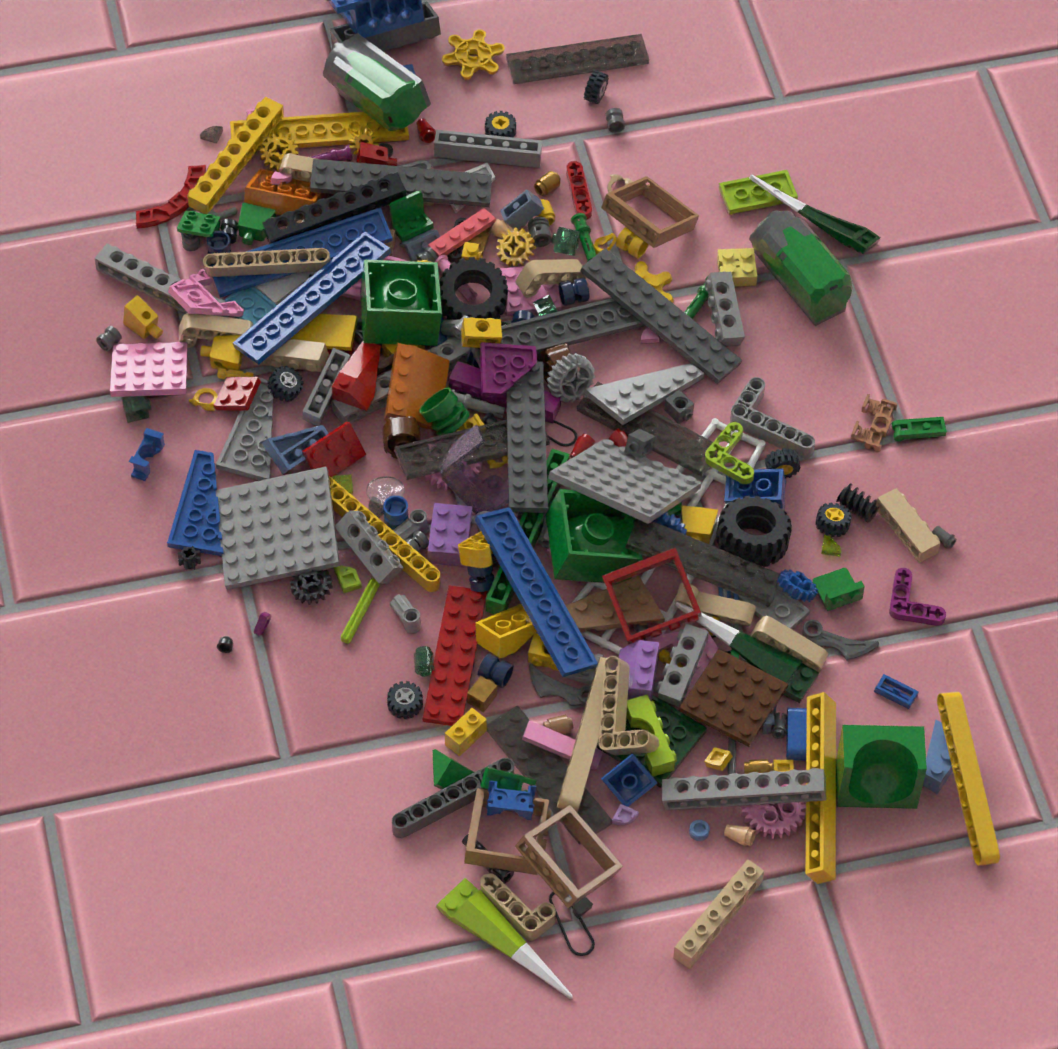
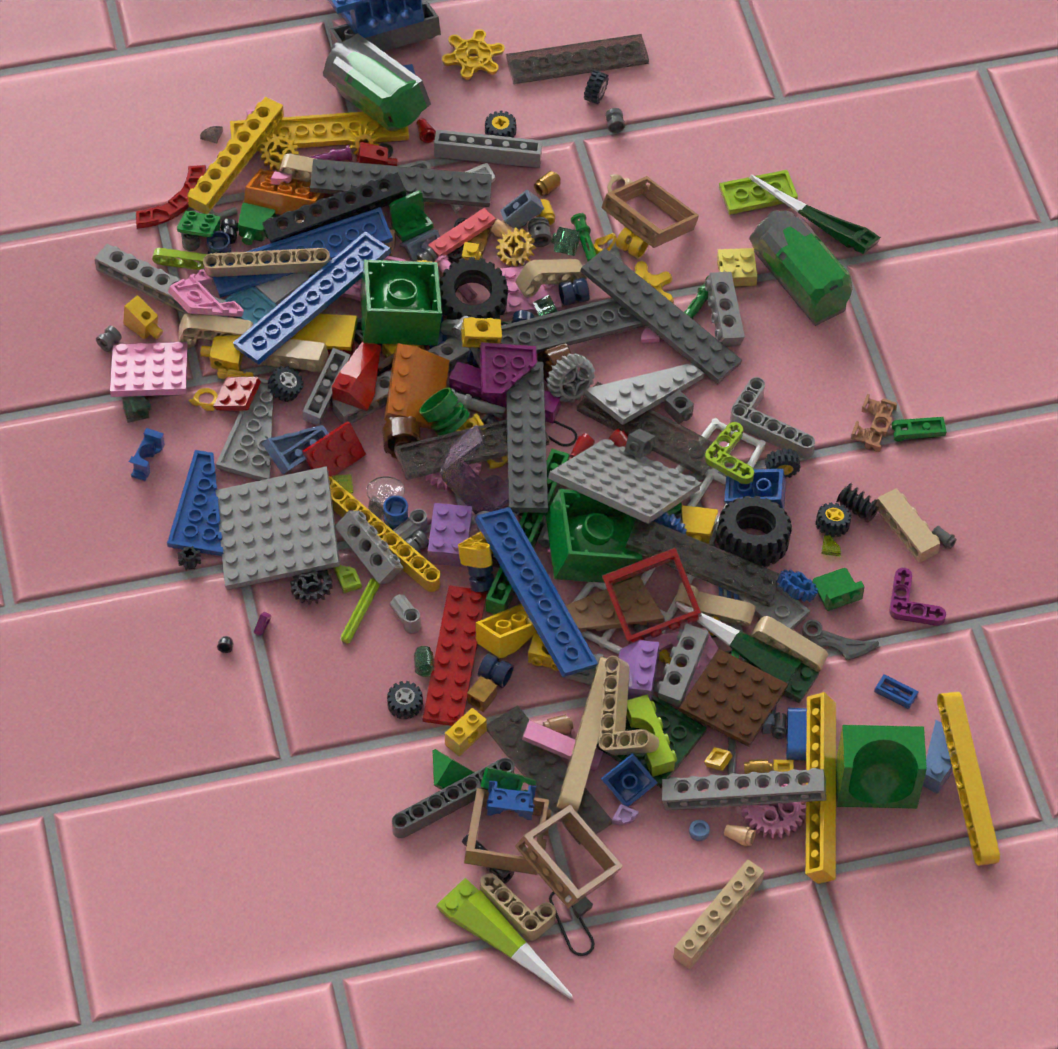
(168, 258): none -> lime beam
(547, 686): dark grey piece -> none
(579, 190): red beam -> none

